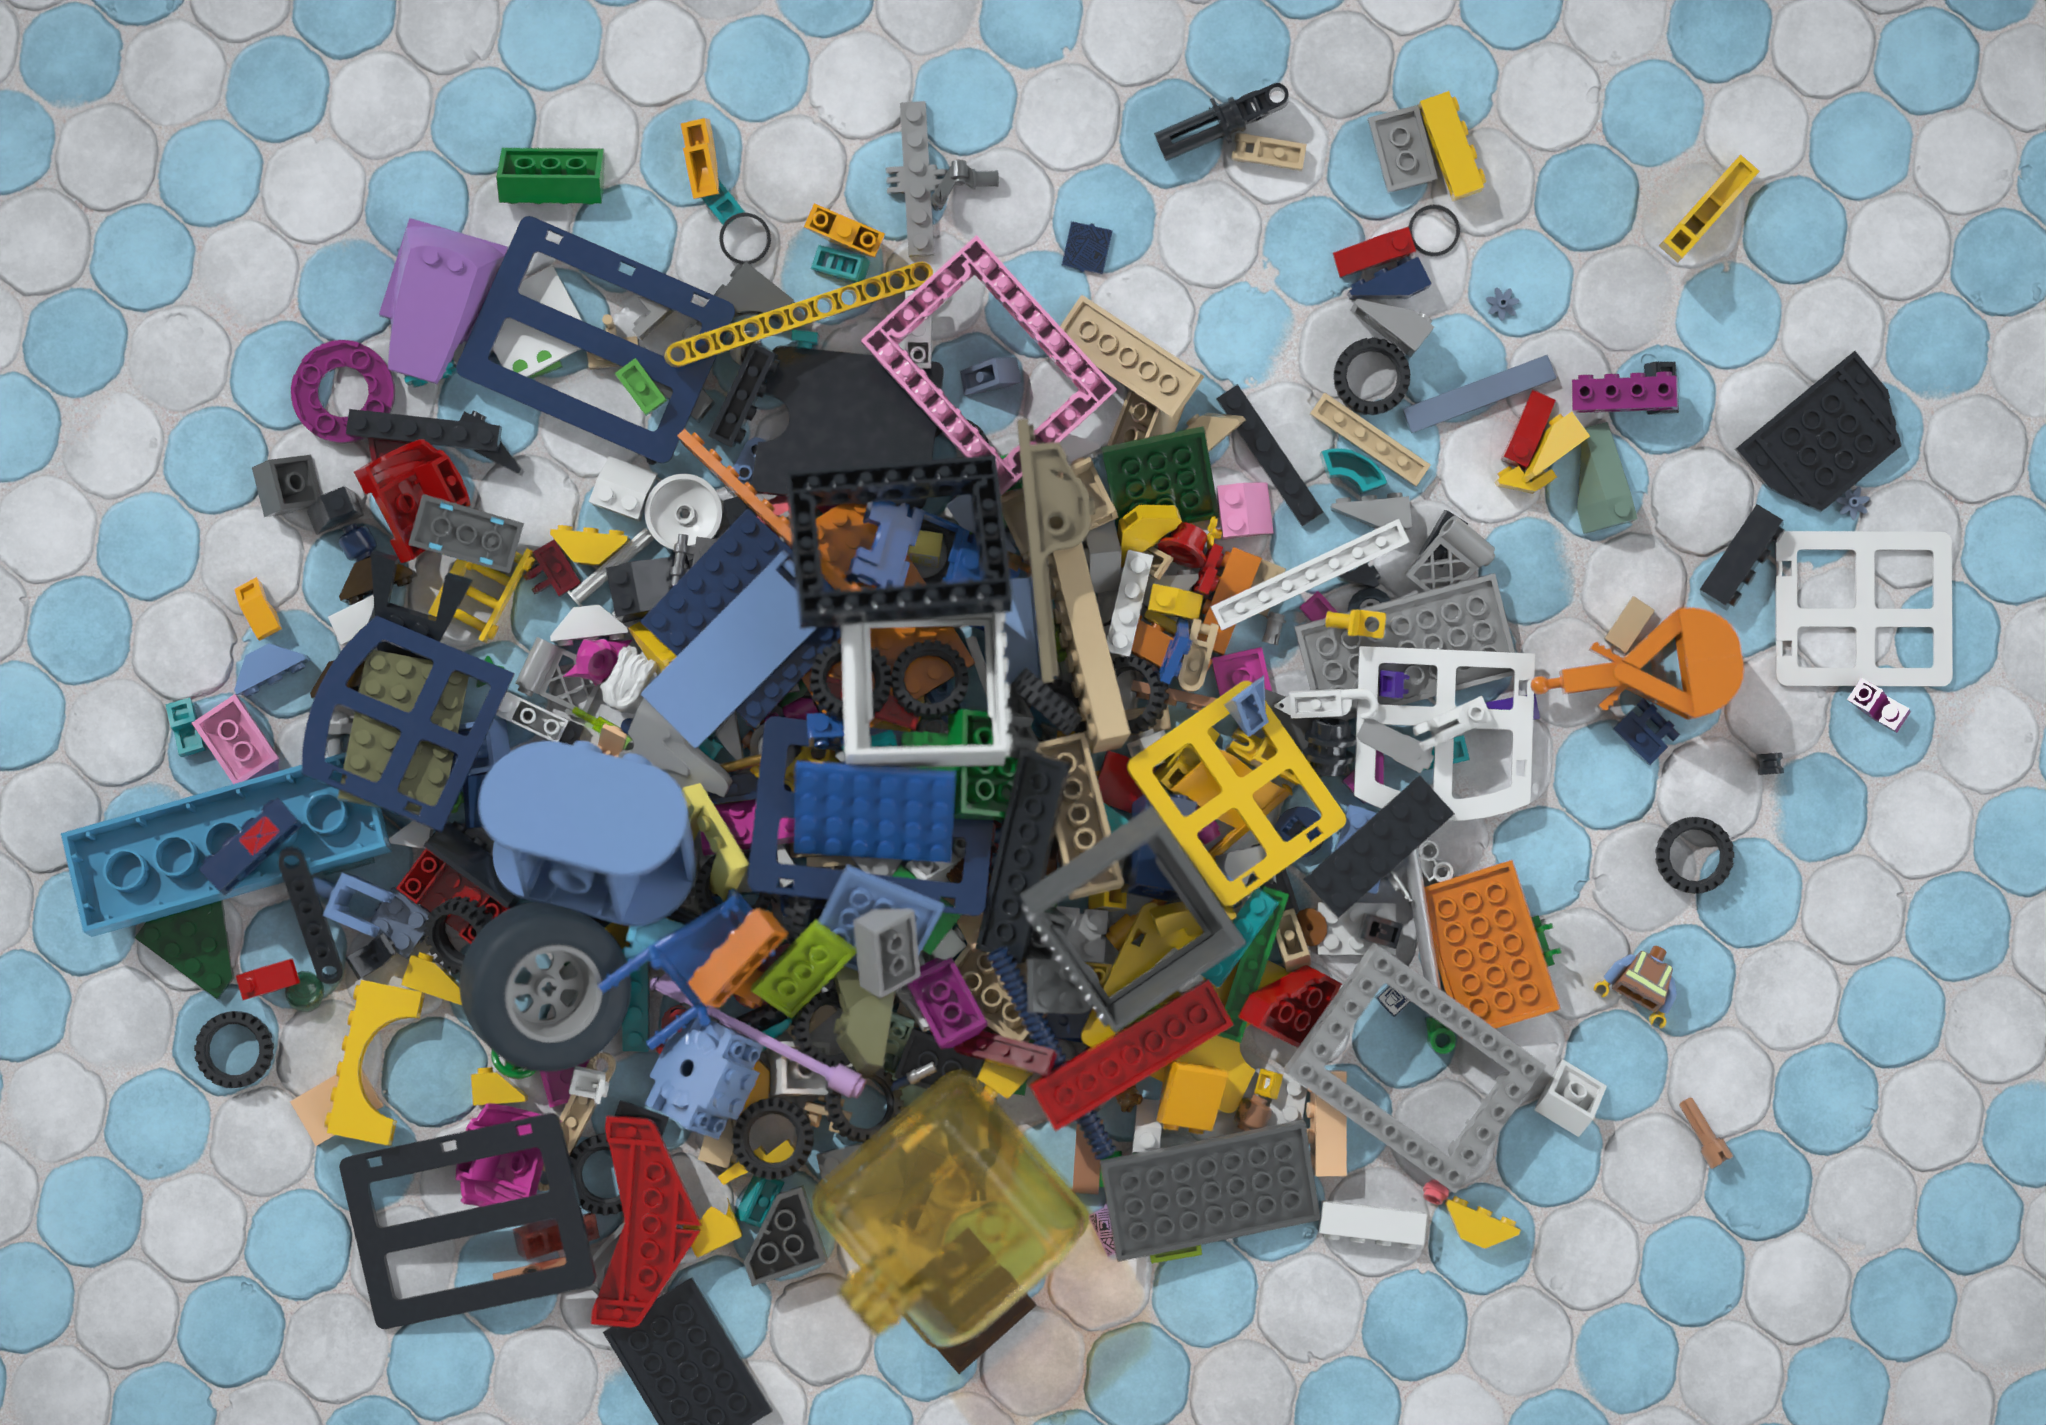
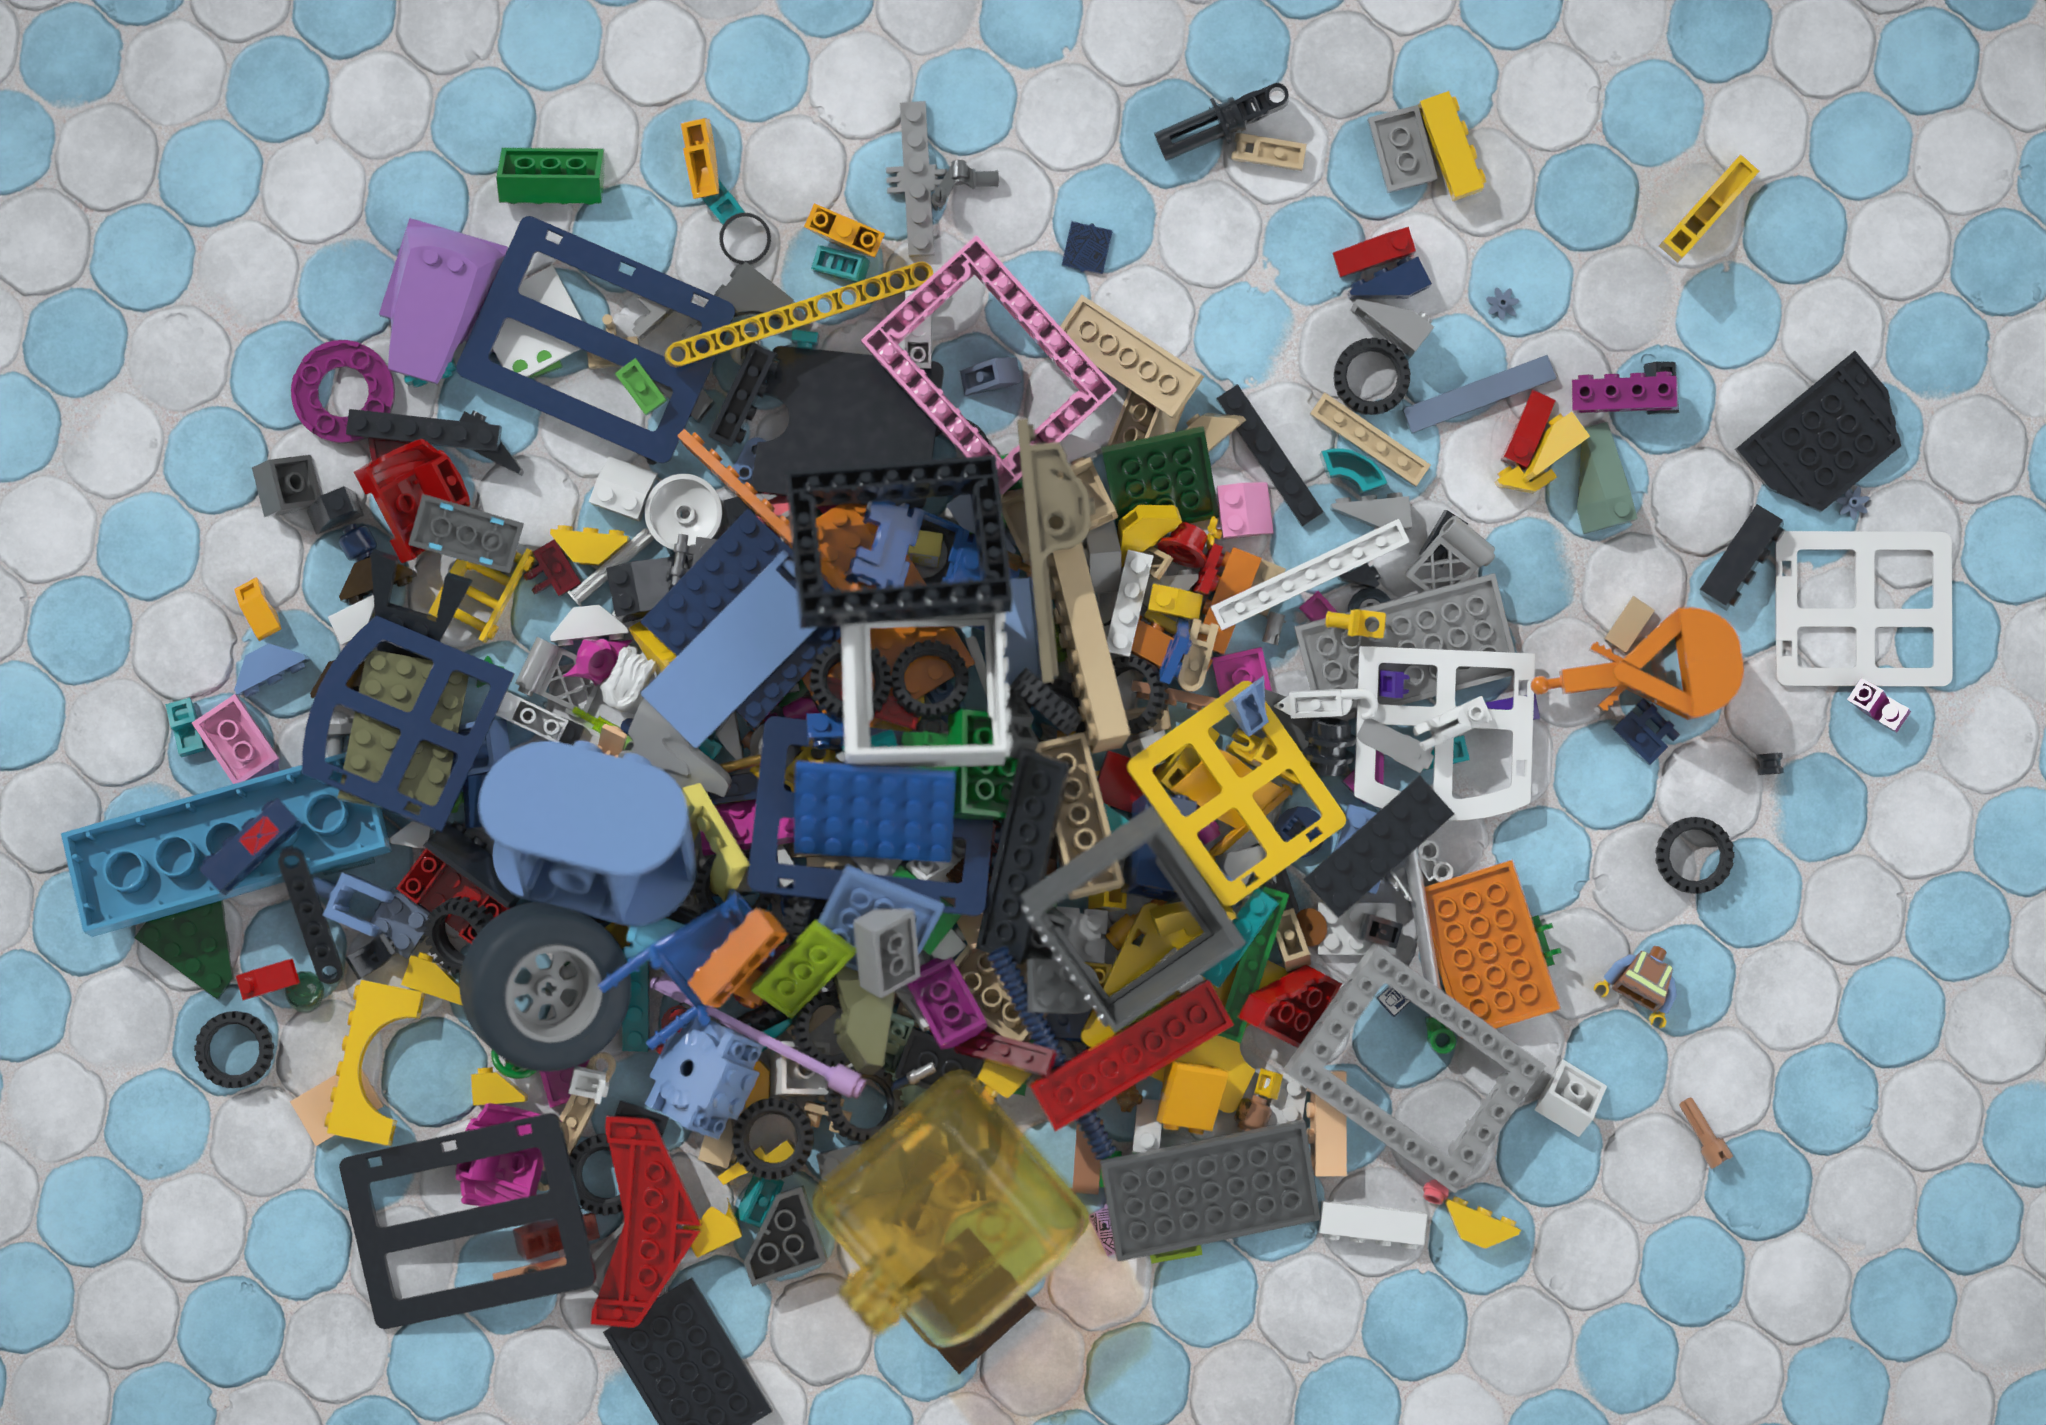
(1456, 224): black piece -> none

